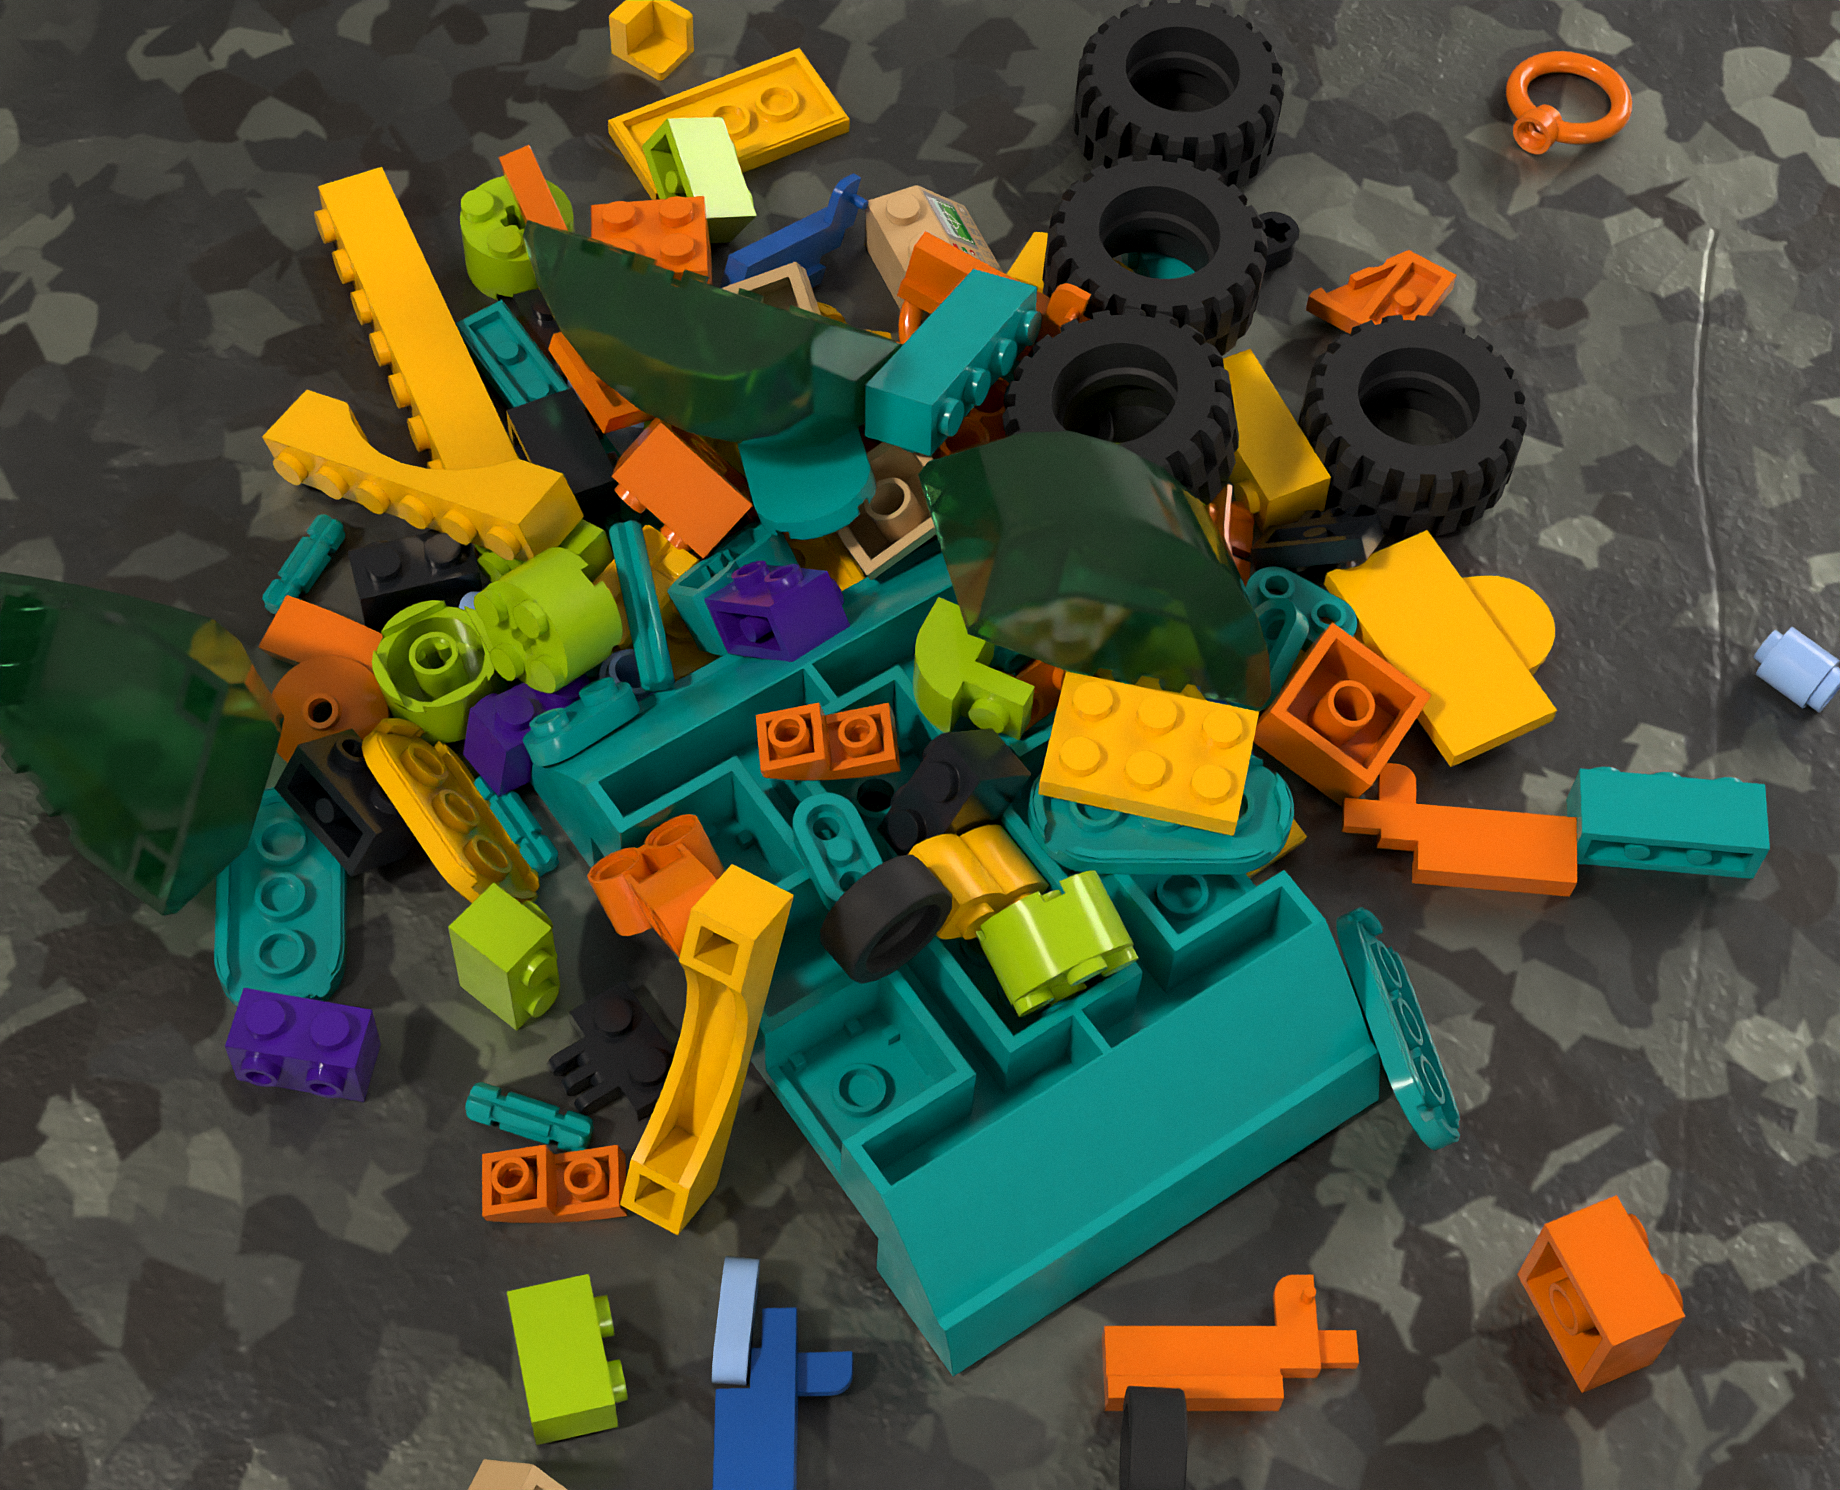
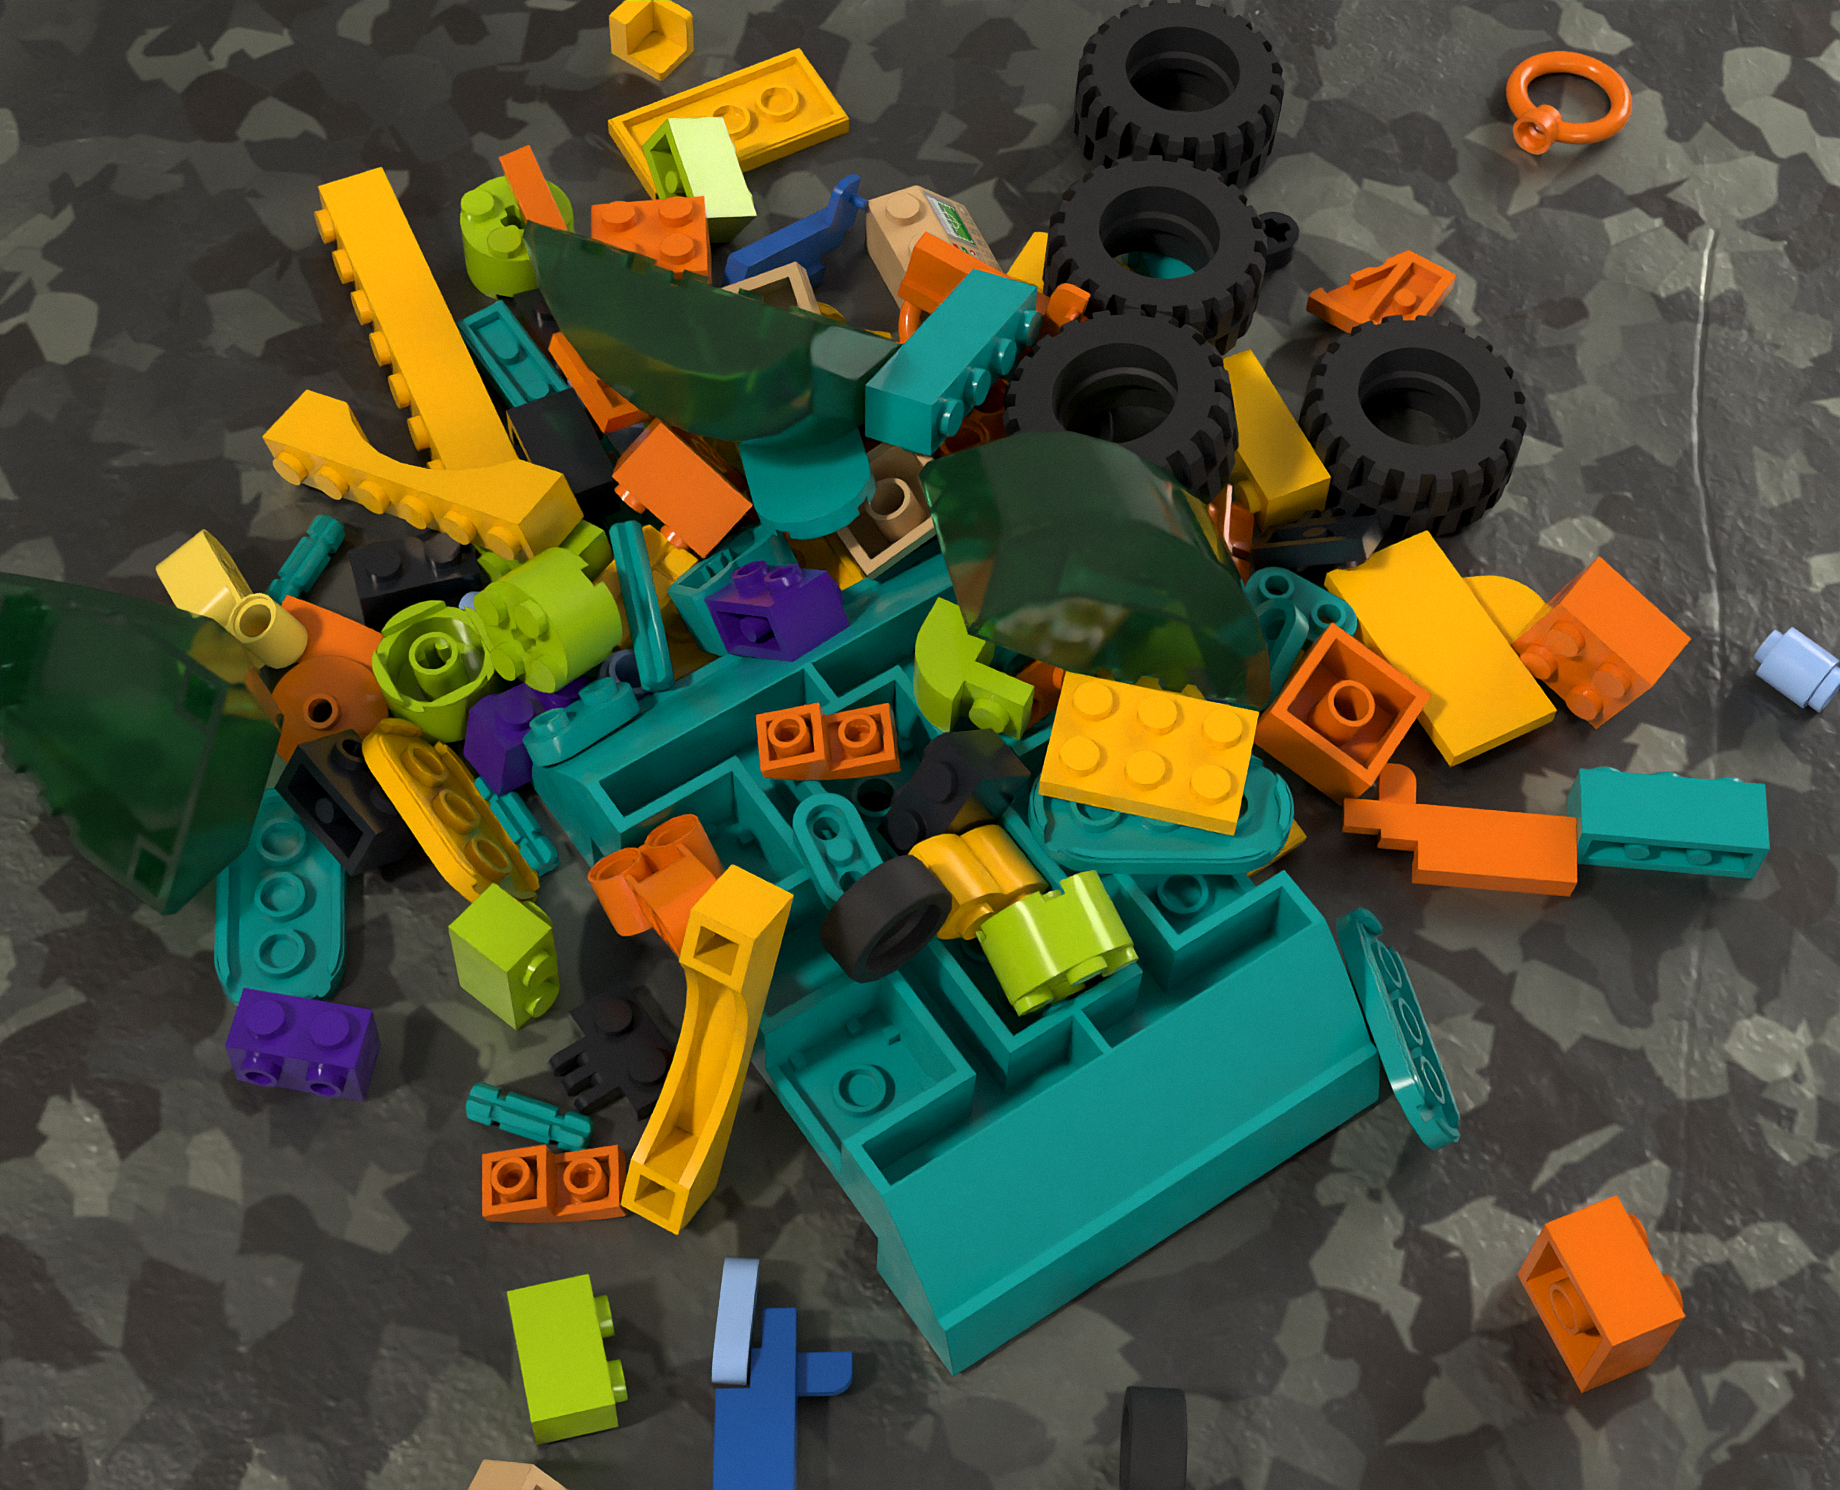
(208, 583): none -> light yellow piece
(1228, 1364): orange piece -> none
(1599, 643): none -> orange brick

